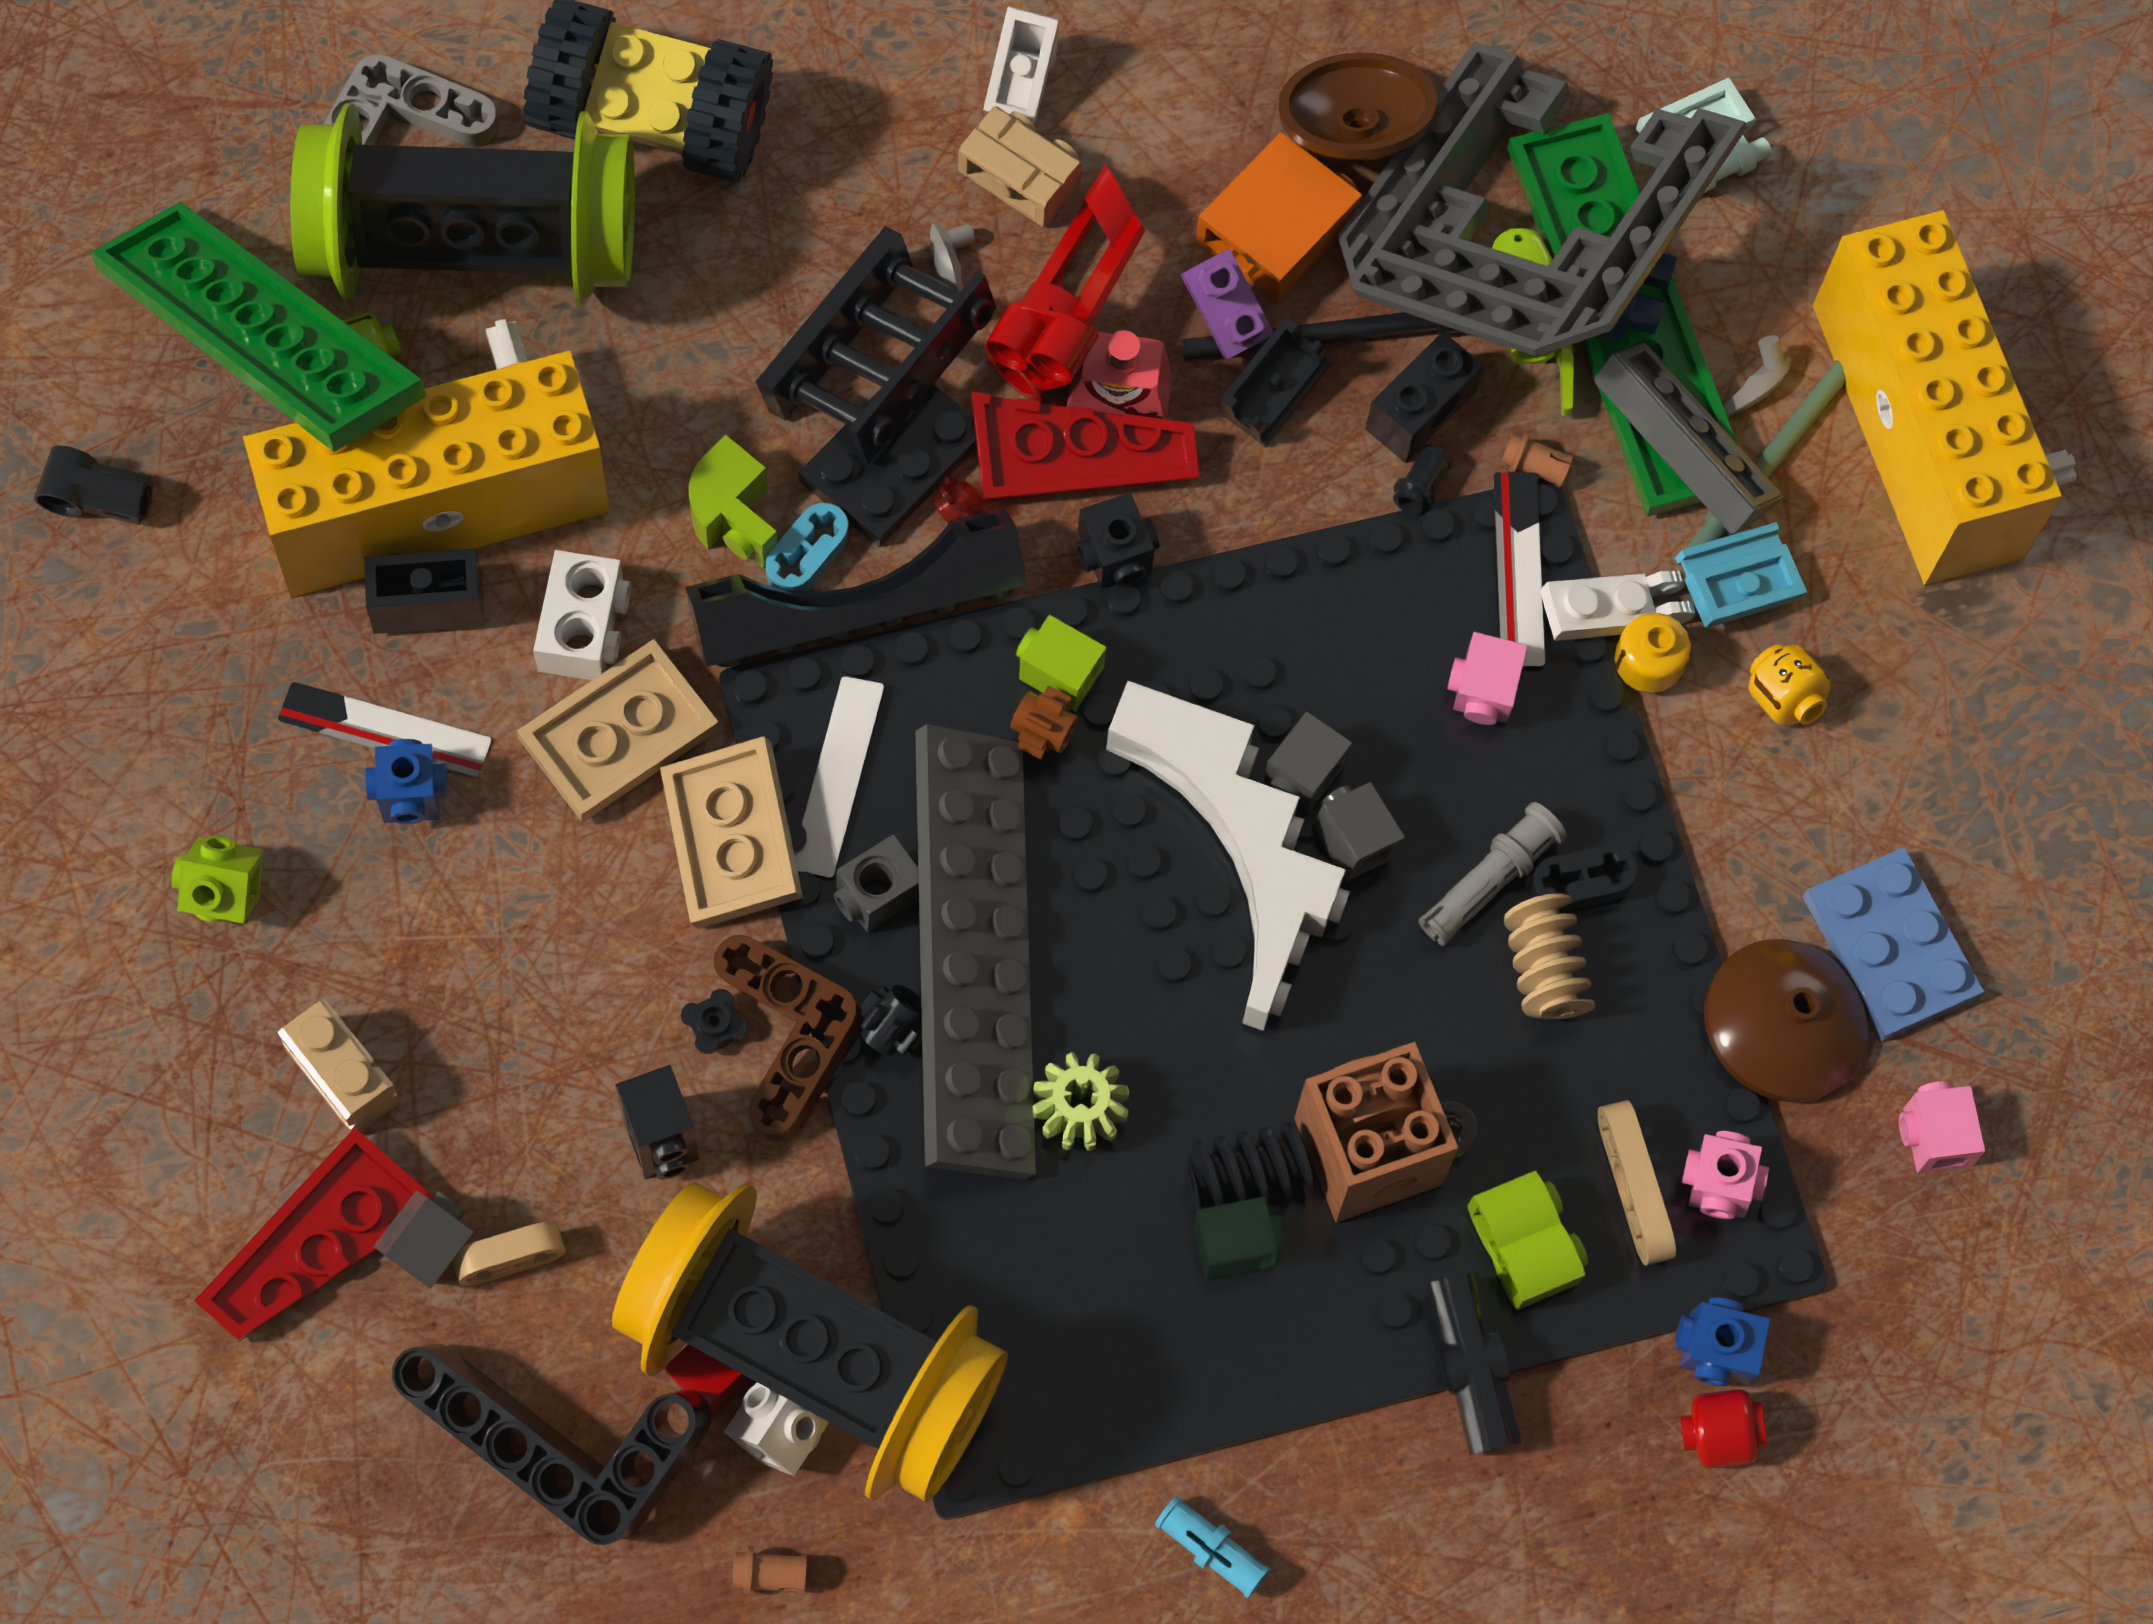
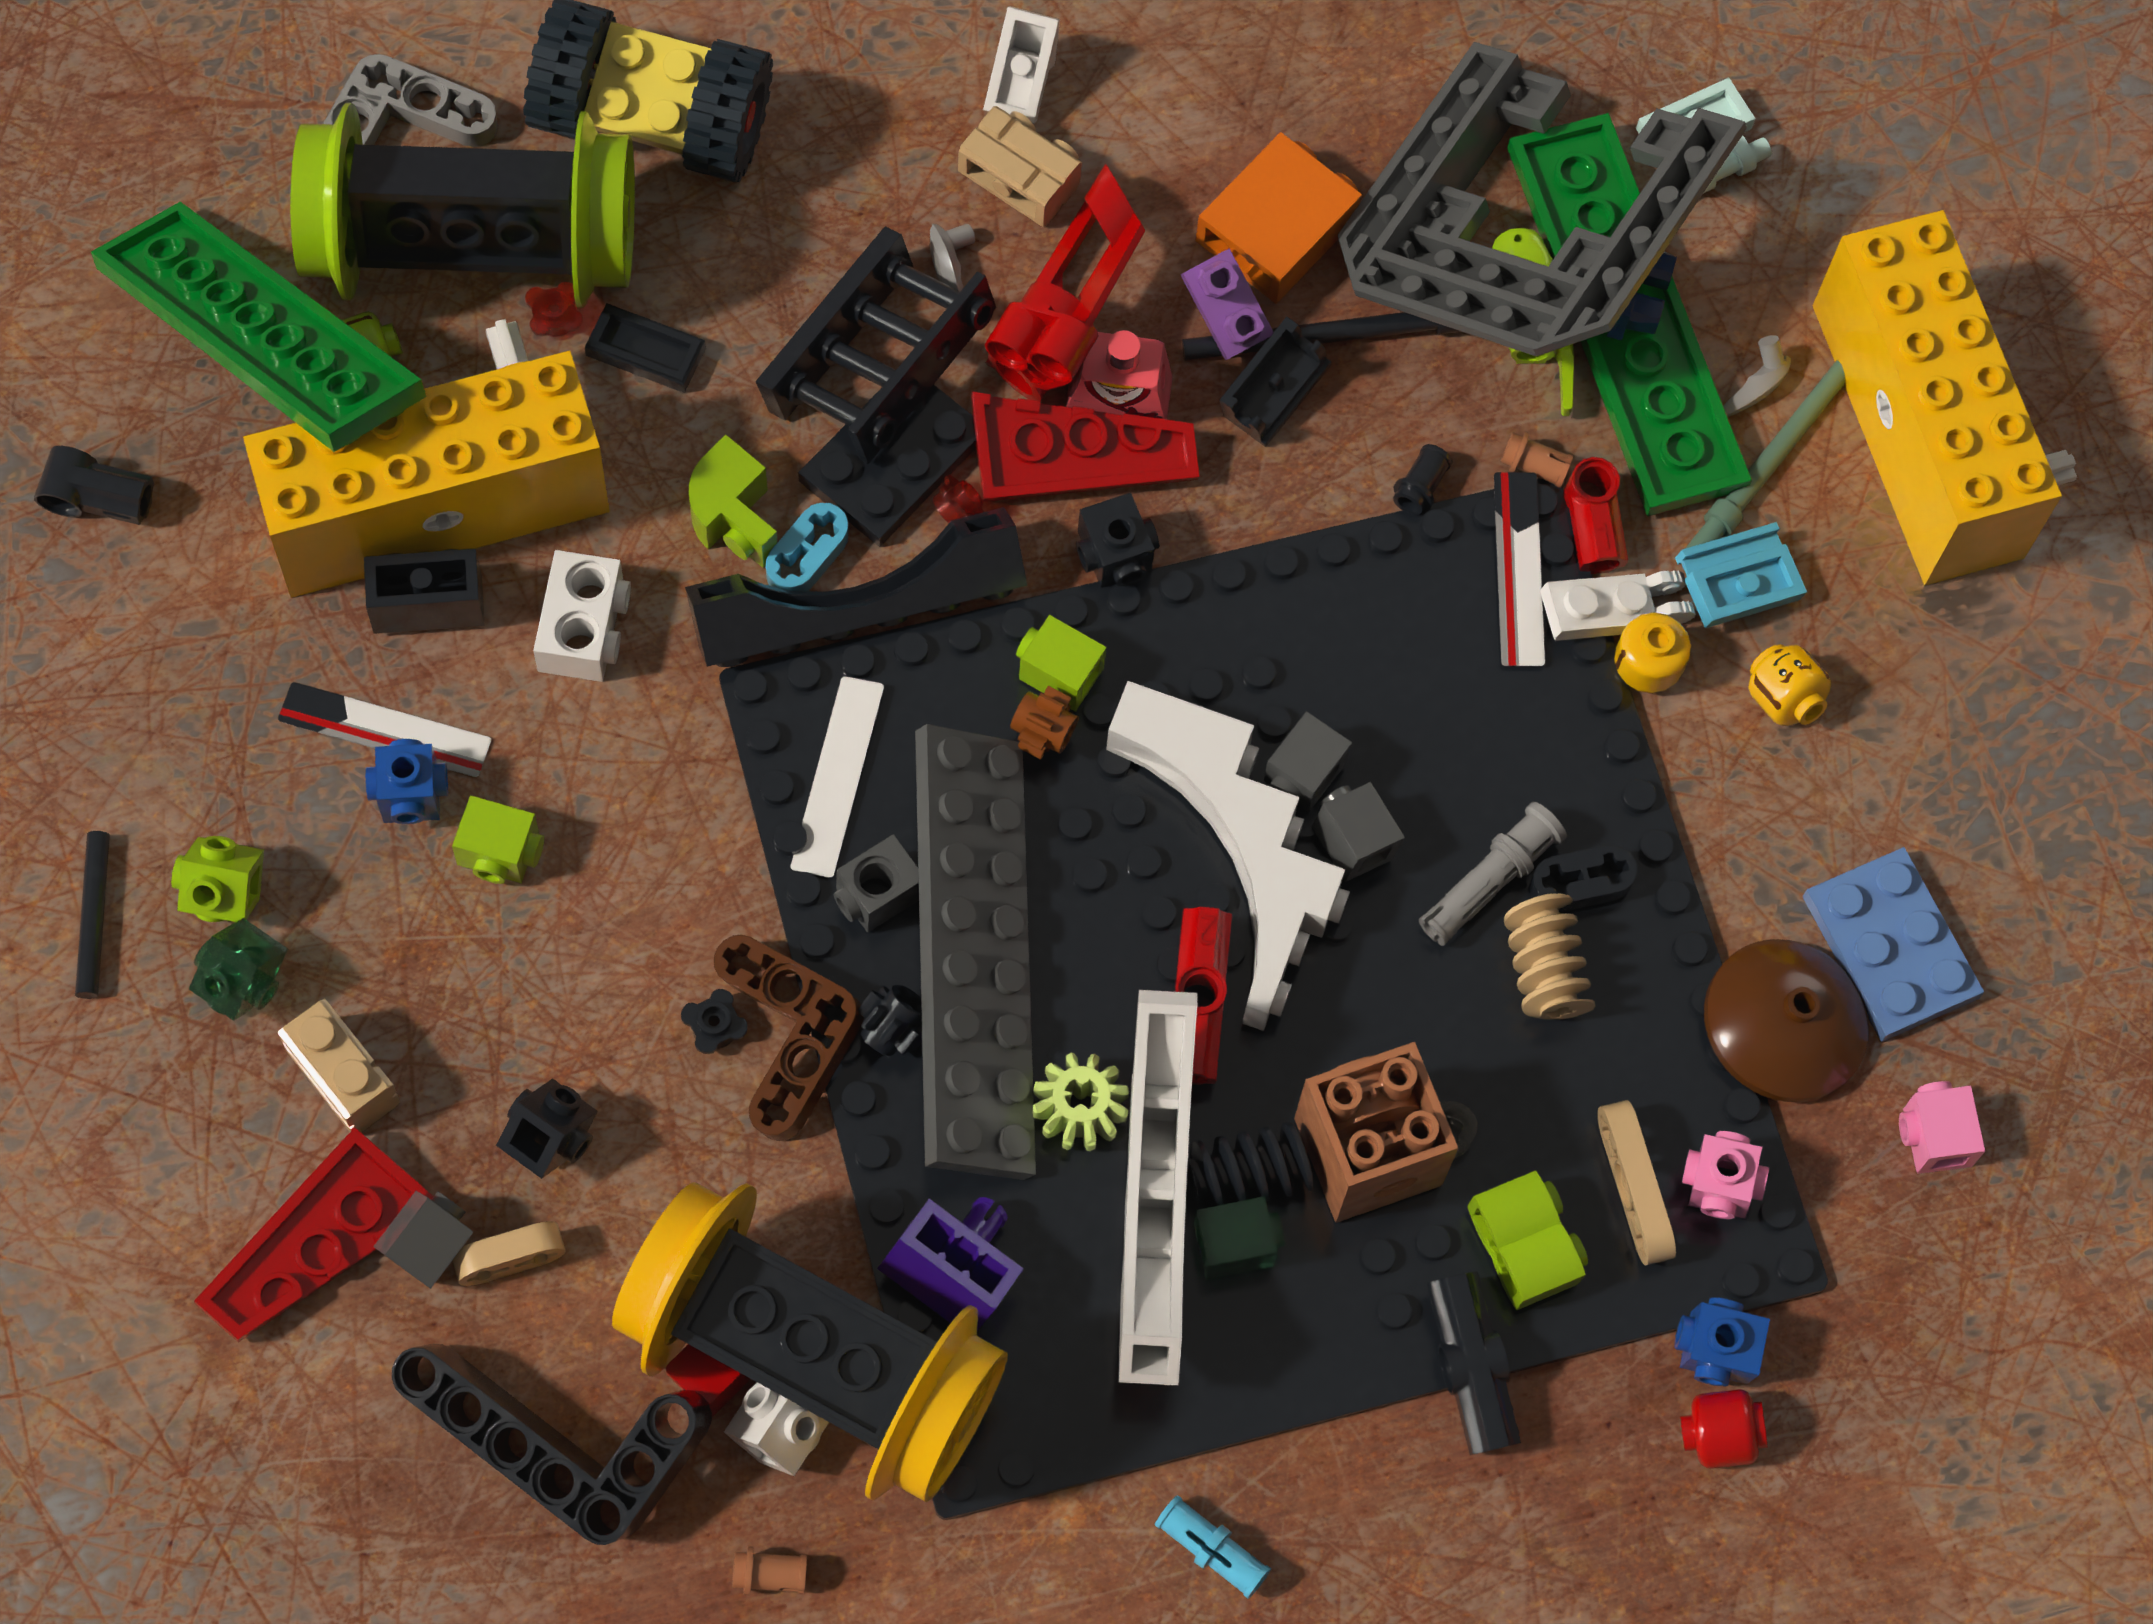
(92, 915): none -> black bar
(238, 969): none -> clear green brick
(497, 841): none -> lime brick
(547, 1128): none -> black brick
(558, 322): none -> clear red plate
(618, 730): tan plate -> none
(645, 348): none -> black tile
(658, 1123): black brick -> none
(731, 832): tan plate -> none
(952, 1261): none -> dark purple brick
(1157, 1188): none -> white arch
(1205, 962): none -> red piece
(1358, 106): reddish brown dish -> none
(1424, 396): black brick -> none
(1487, 678): bright pink brick -> none
(1596, 519): none -> red piece
(1687, 437): dark grey slope -> none

